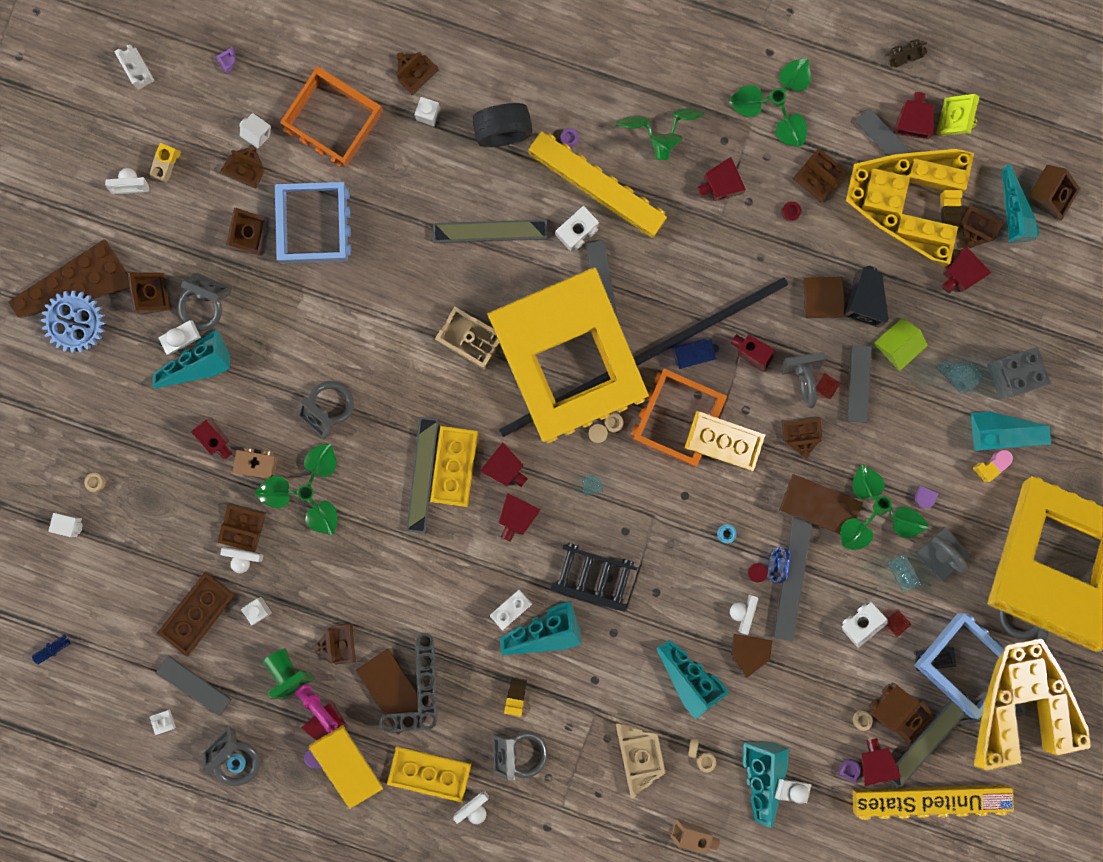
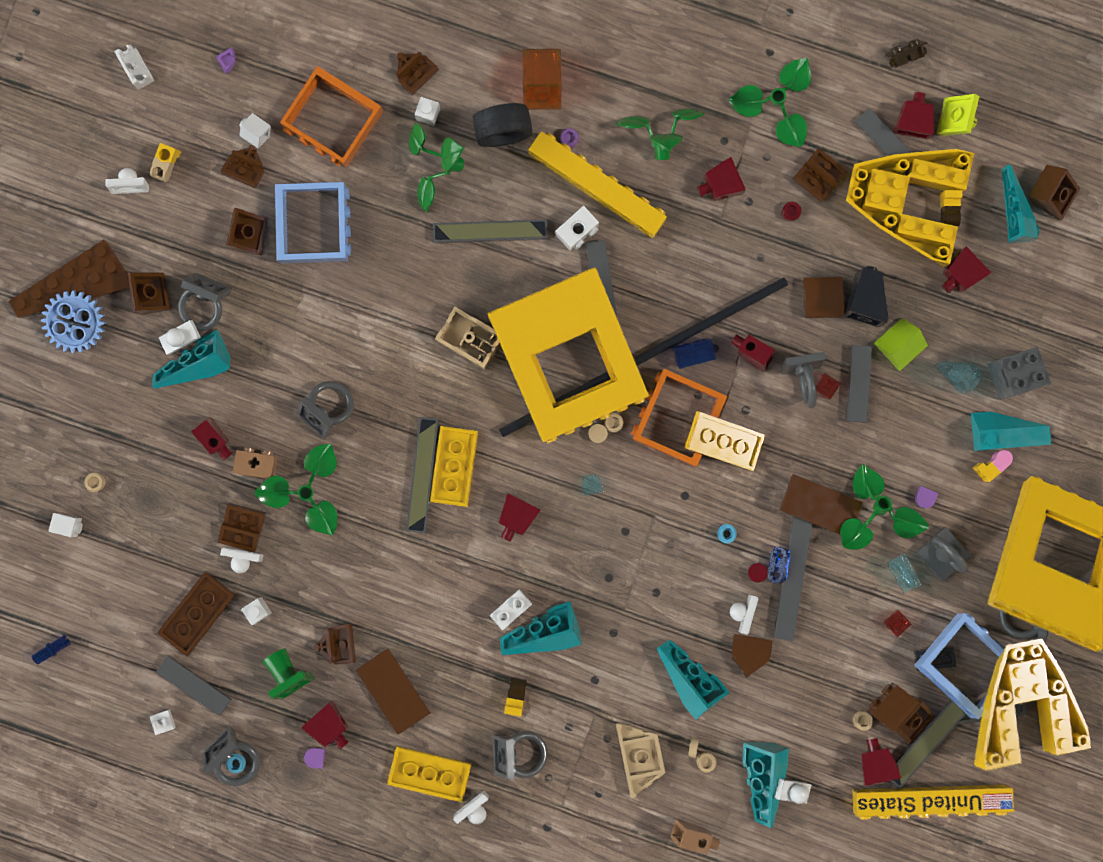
(312, 702): dark pink pin -> none
(346, 767): yellow tile -> none
(421, 692): dark grey beam -> none
(450, 163): none -> green plant
(504, 467): dark red torso -> none
(542, 79): none -> clear orange slope
(598, 596): black fence -> none
(802, 434): reddish brown slope -> none
(850, 770): medium lavender tile -> none
(858, 634): white brick -> none
(979, 227): reddish brown slope -> none

